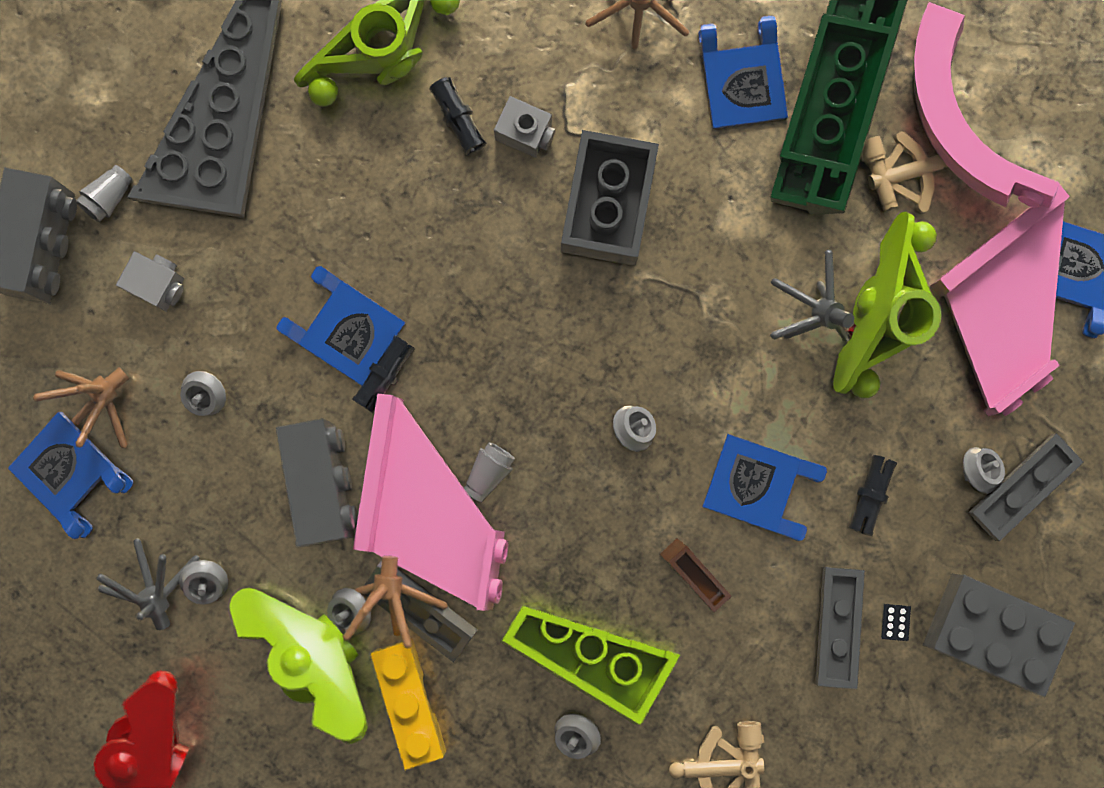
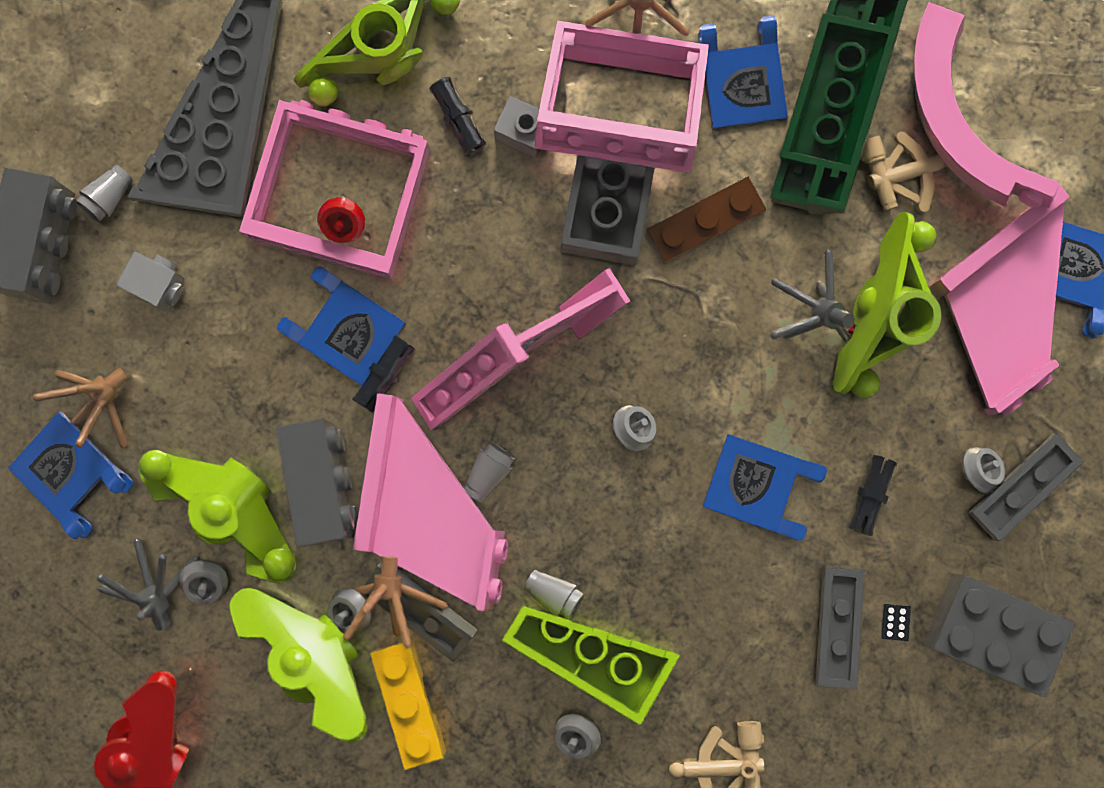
(202, 393): light grey hat -> none
(223, 507): none -> lime piece
(340, 125): none -> bright pink window
(341, 220): none -> red hat
(502, 351): none -> bright pink piece
(554, 594): none -> light grey cone
(616, 139): none -> bright pink window
(695, 574): reddish brown piece -> none
(706, 220): none -> reddish brown plate

